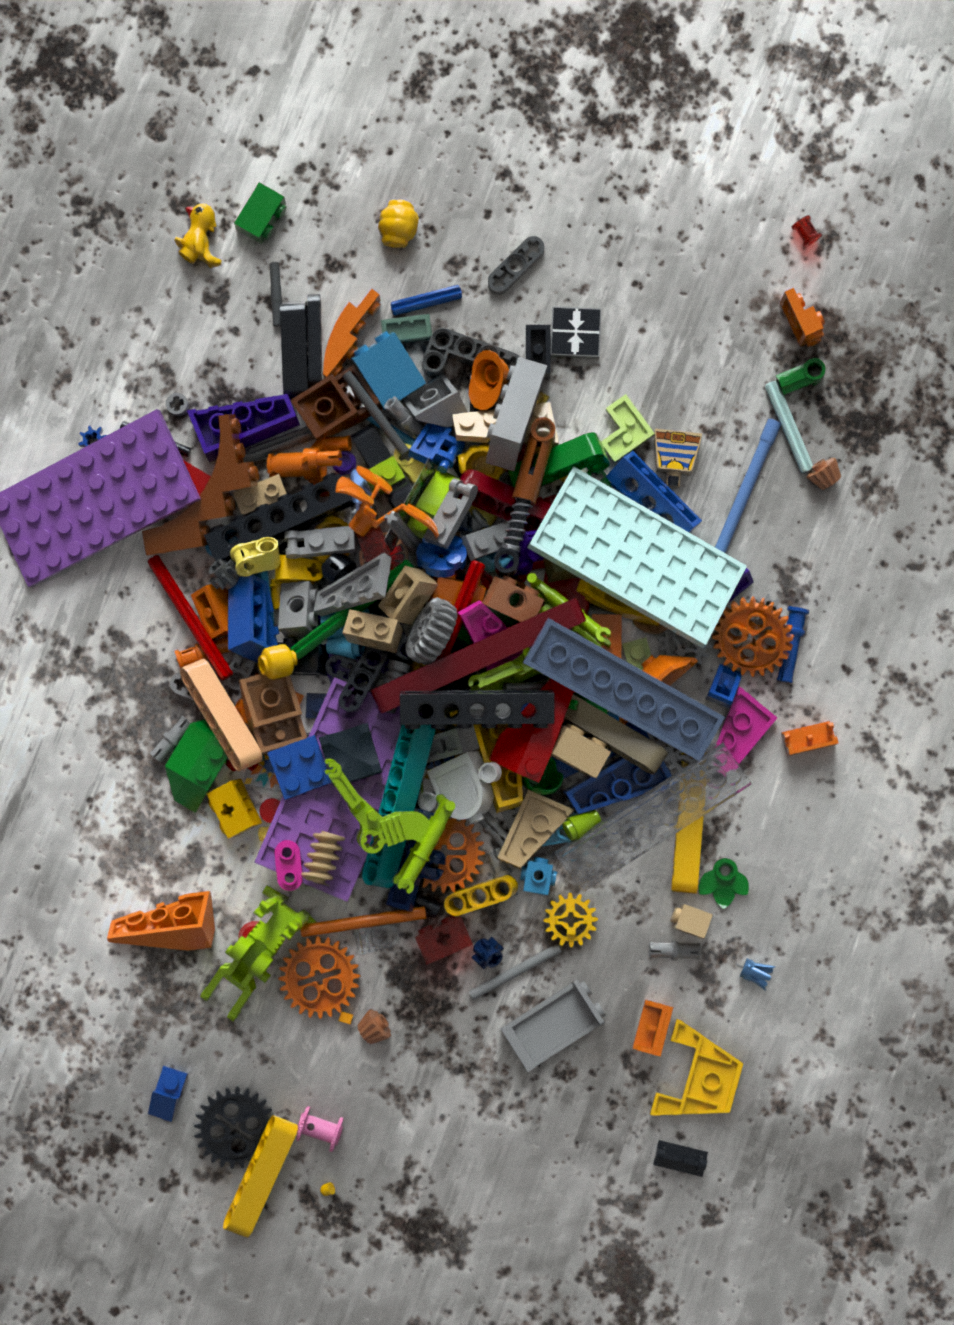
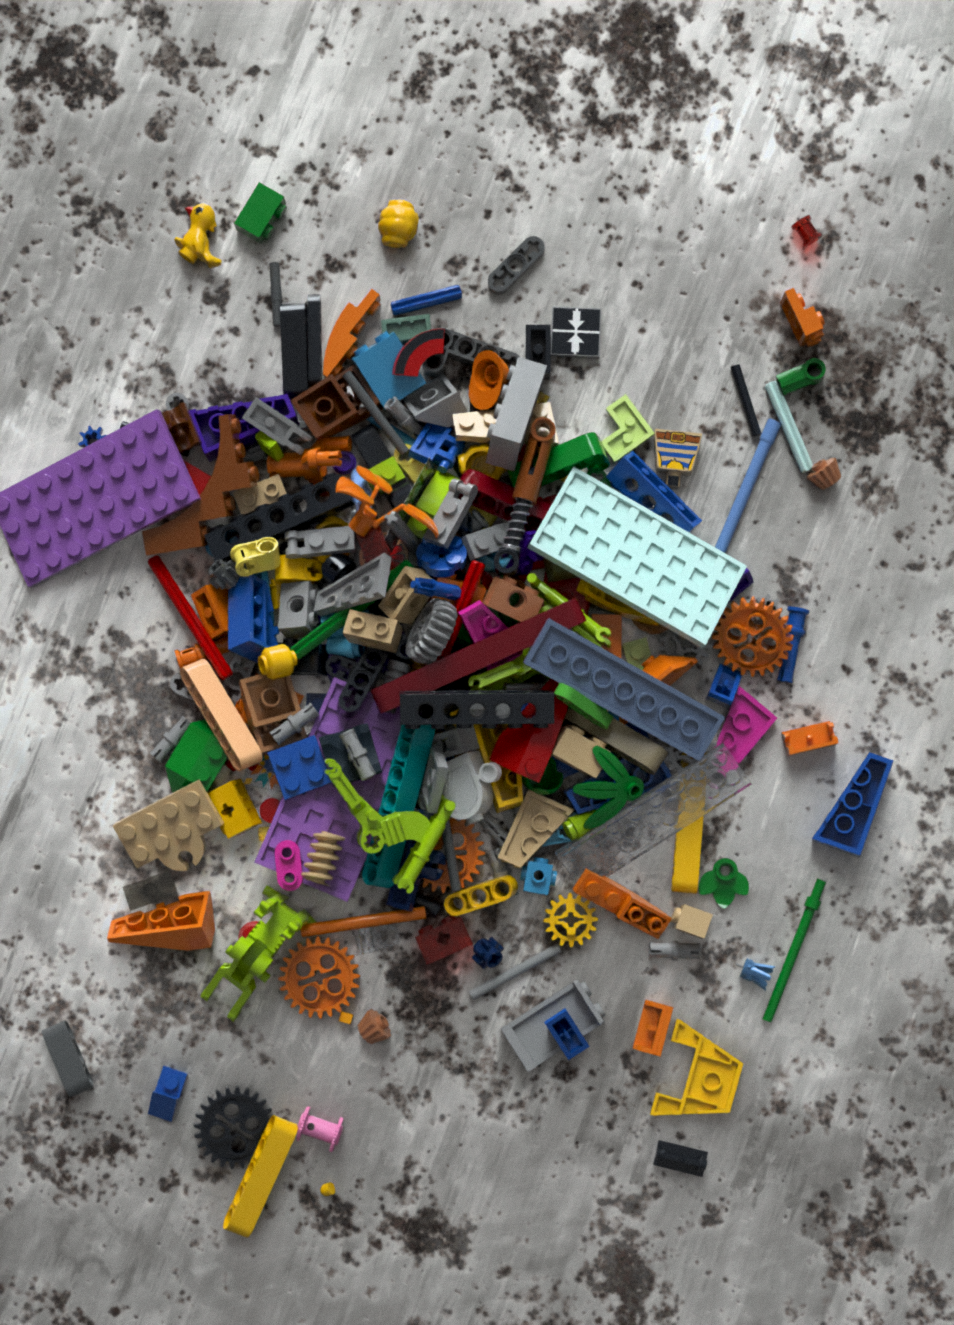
(67, 1058): none -> dark grey beam
(150, 890): none -> clear smoke plate
(170, 827): none -> tan plate
(182, 427): none -> reddish brown hips
(269, 446): none -> lime tile
(274, 424): none -> light grey hinge
(294, 723): none -> light grey pin
(357, 754): none -> light grey pin
(417, 351): none -> tile
(434, 588): none -> blue piece
(434, 779): none -> light grey tile
(451, 858): none -> dark grey bar
(566, 1034): none -> blue slope
(583, 706): none -> bright green beam
(619, 790): none -> green plant
(622, 902): none -> orange slope
(746, 400): none -> black bar
(812, 903): none -> green bar
(854, 812): none -> blue wedge

